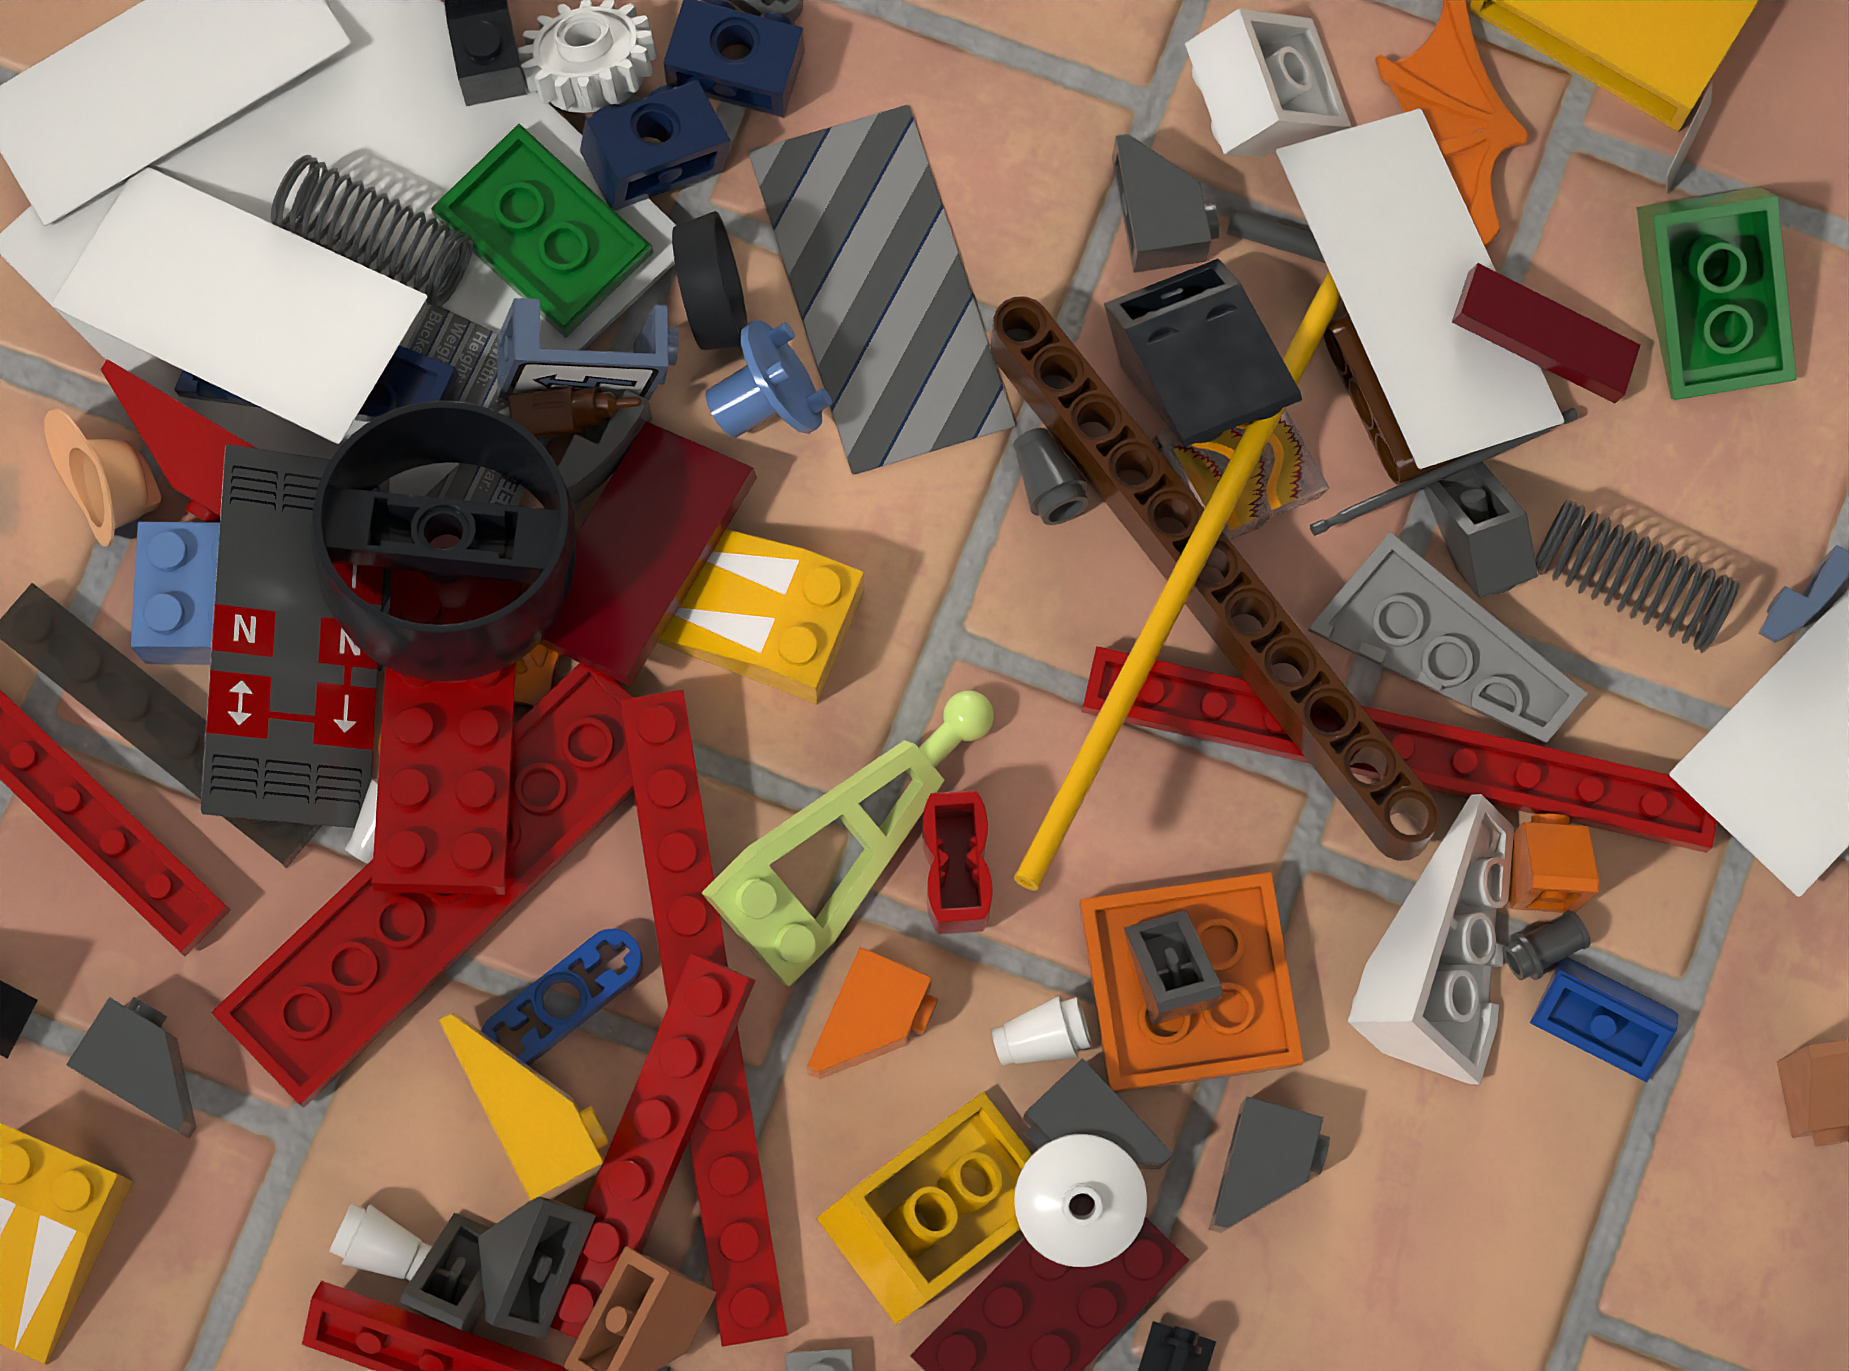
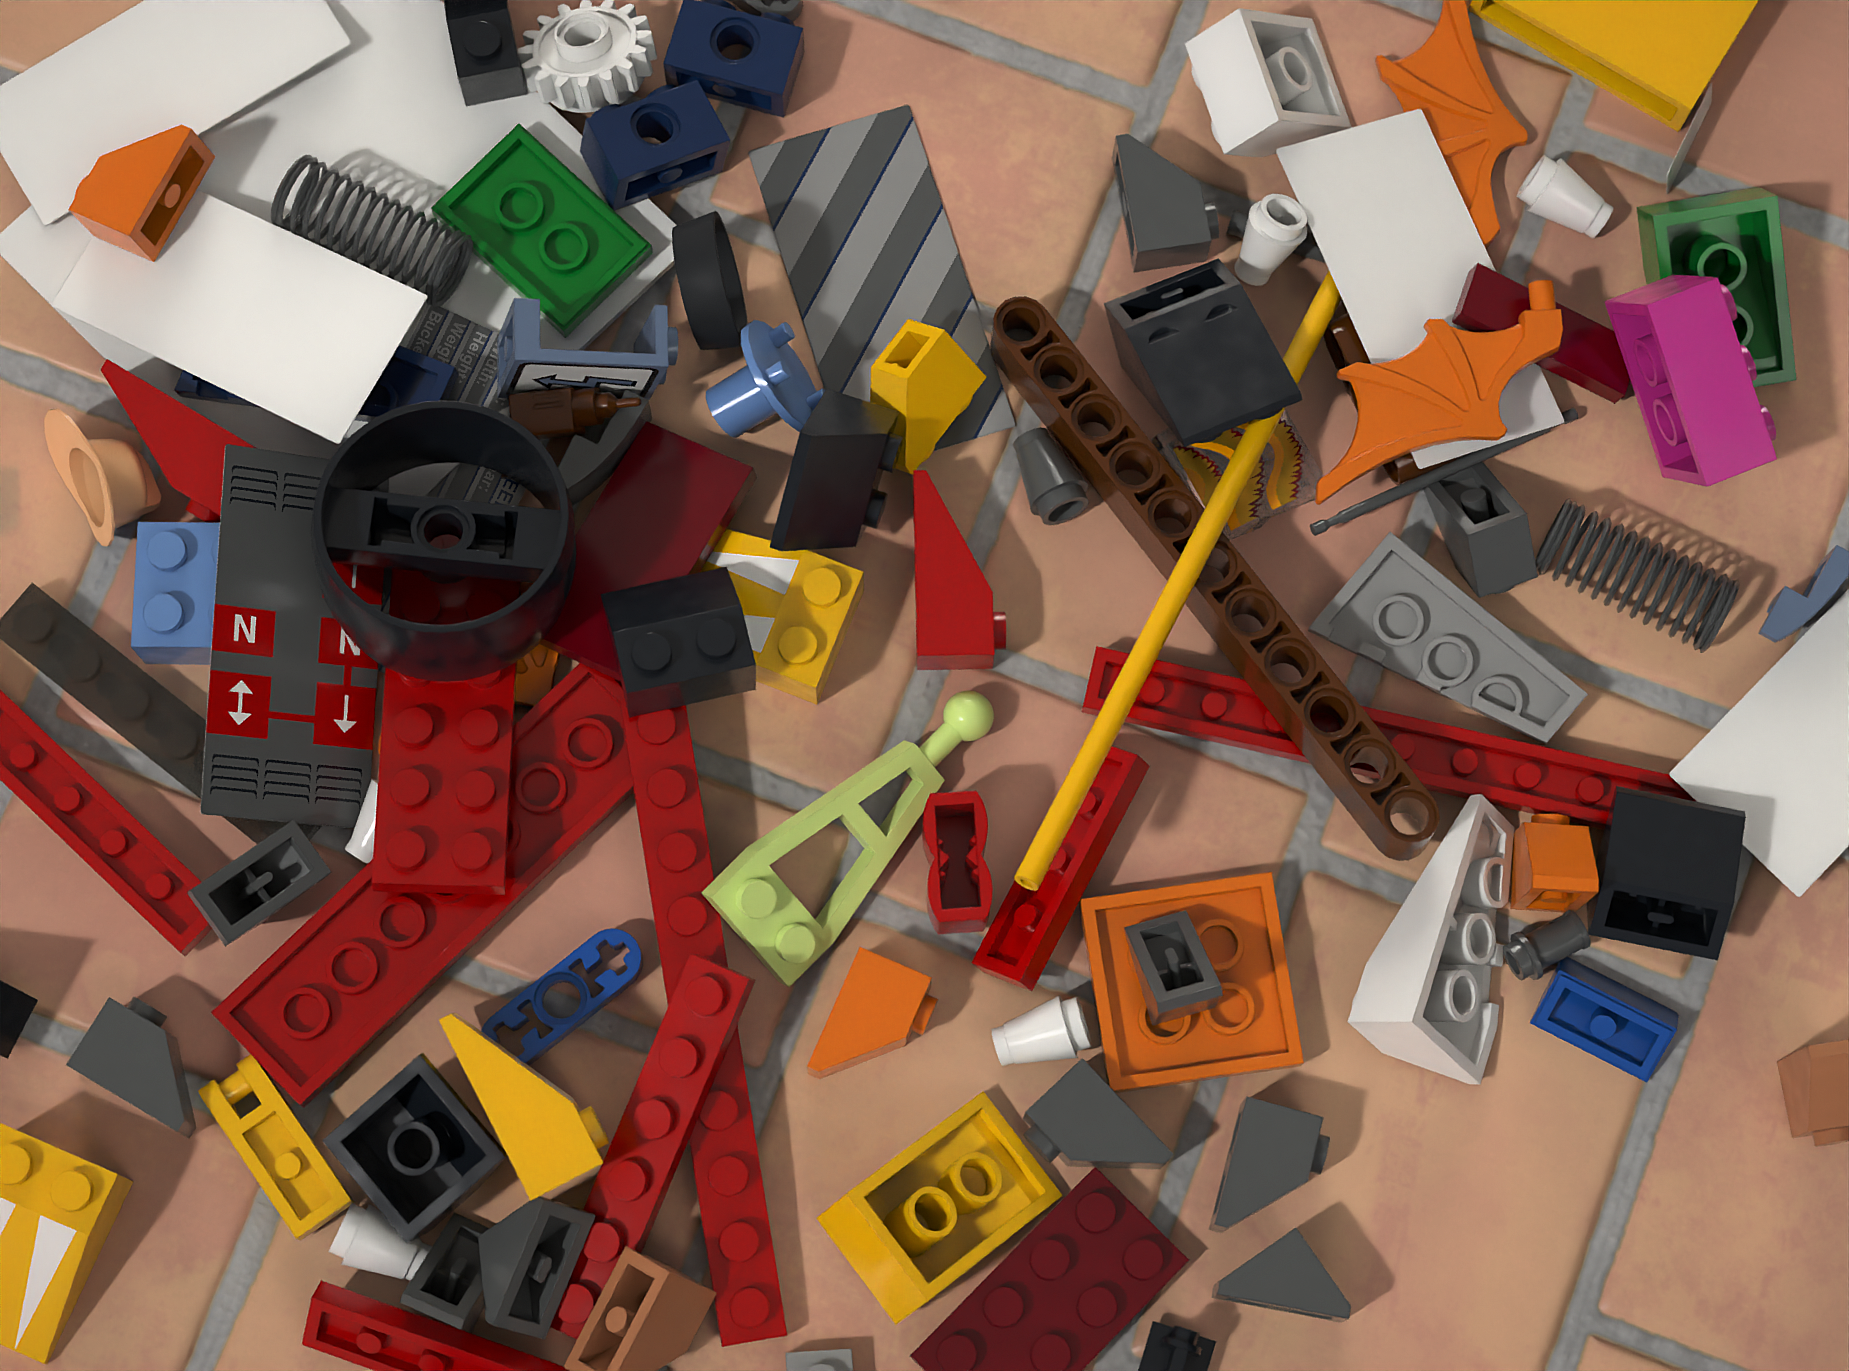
(142, 190): none -> orange slope
(259, 883): none -> dark grey slope
(277, 1149): none -> yellow plate
(416, 1149): none -> black slope
(679, 641): none -> black slope
(837, 475): none -> black slope
(929, 385): none -> yellow slope
(951, 593): none -> red slope
(1032, 920): none -> red plate
(1073, 1167): white dish -> none
(1270, 236): none -> white cone
(1286, 1280): none -> dark grey slope
(1441, 389): none -> orange animal
(1564, 197): none -> white cone
(1667, 873): none -> black slope
(1692, 379): none -> dark pink brick

